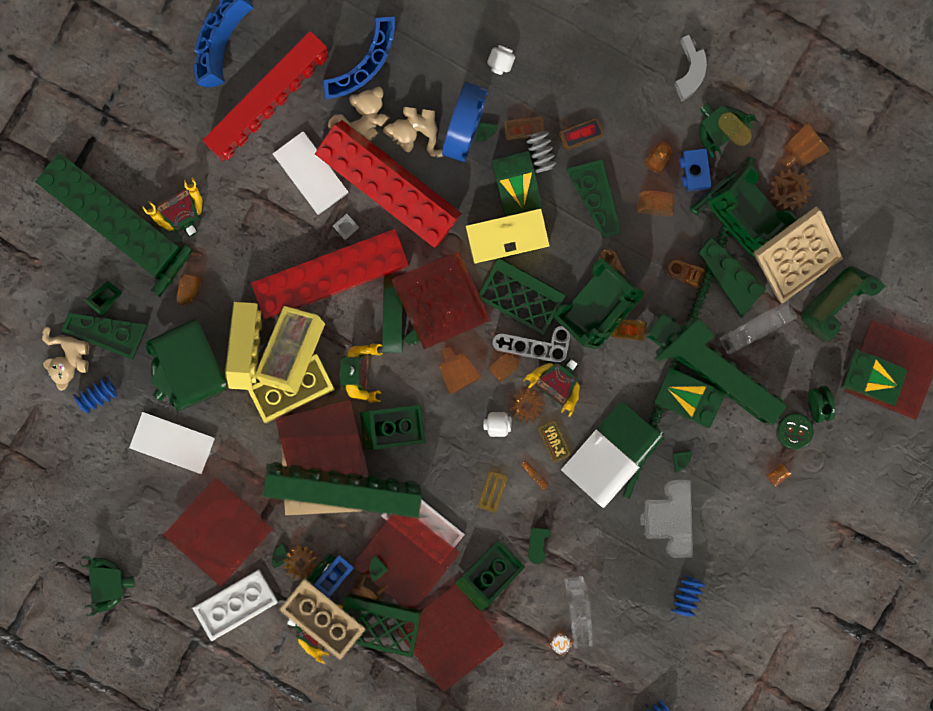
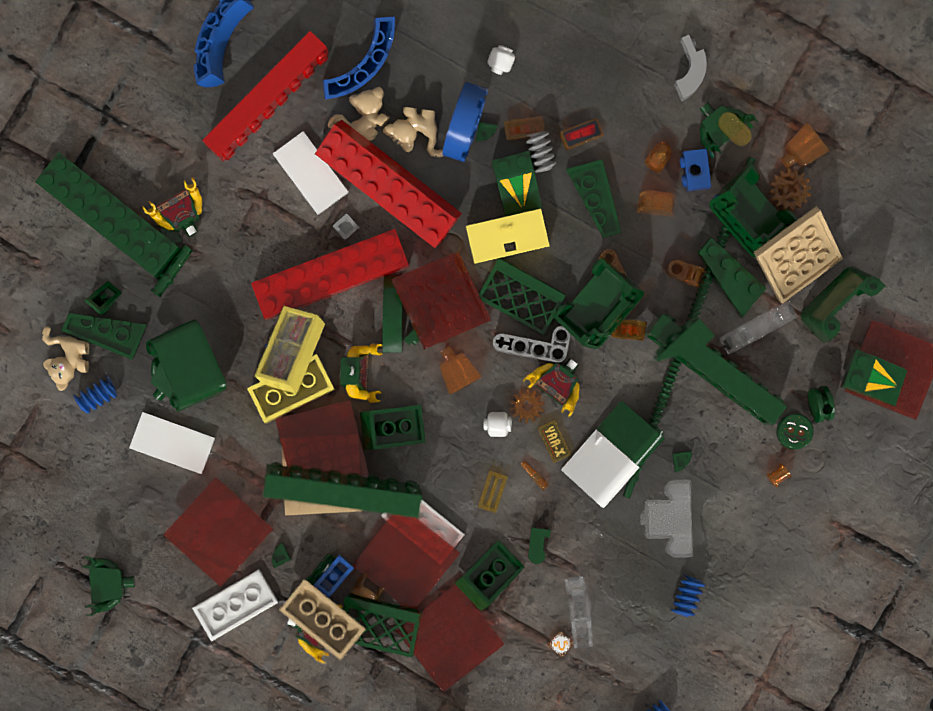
(188, 289): clear orange rock -> none
(244, 346): light yellow brick -> none
(294, 557): clear orange gear -> none
(377, 568): dark green tile -> none
(504, 367): clear orange brick -> none
(689, 398): dark green slope -> none
(711, 193): dark green piece -> none

